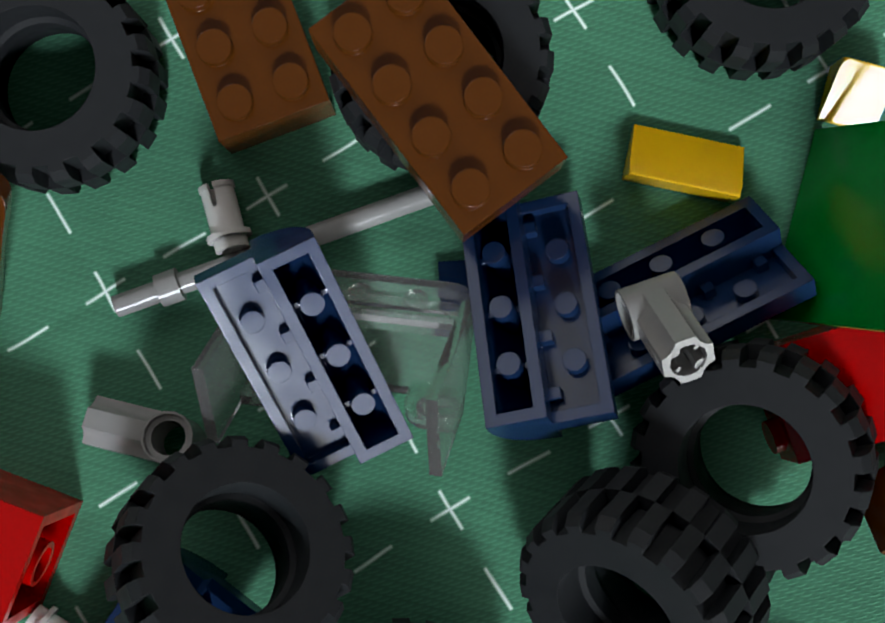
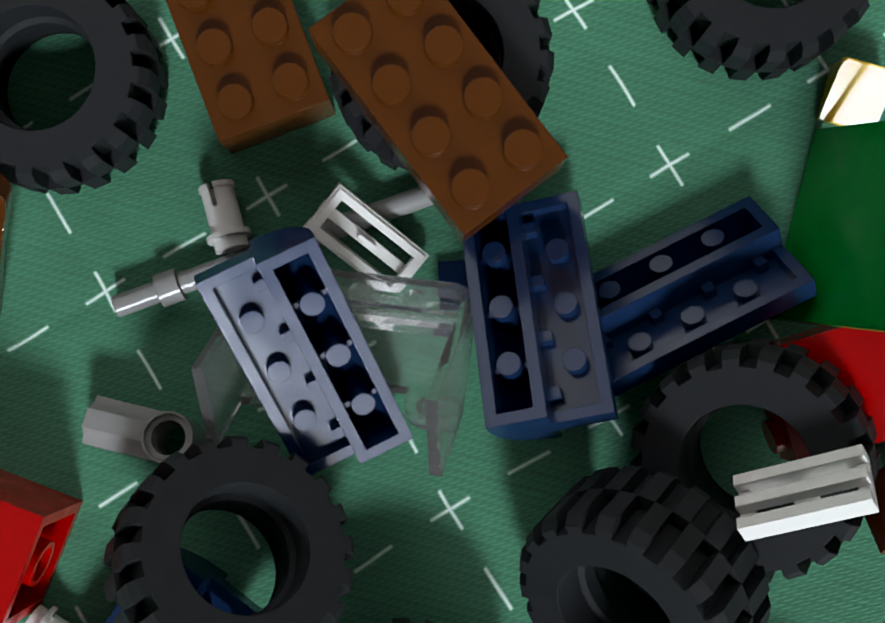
(328, 210): none -> white tile
(663, 319): light grey piece -> none
(684, 164): yellow slope -> none
(804, 483): none -> white tile

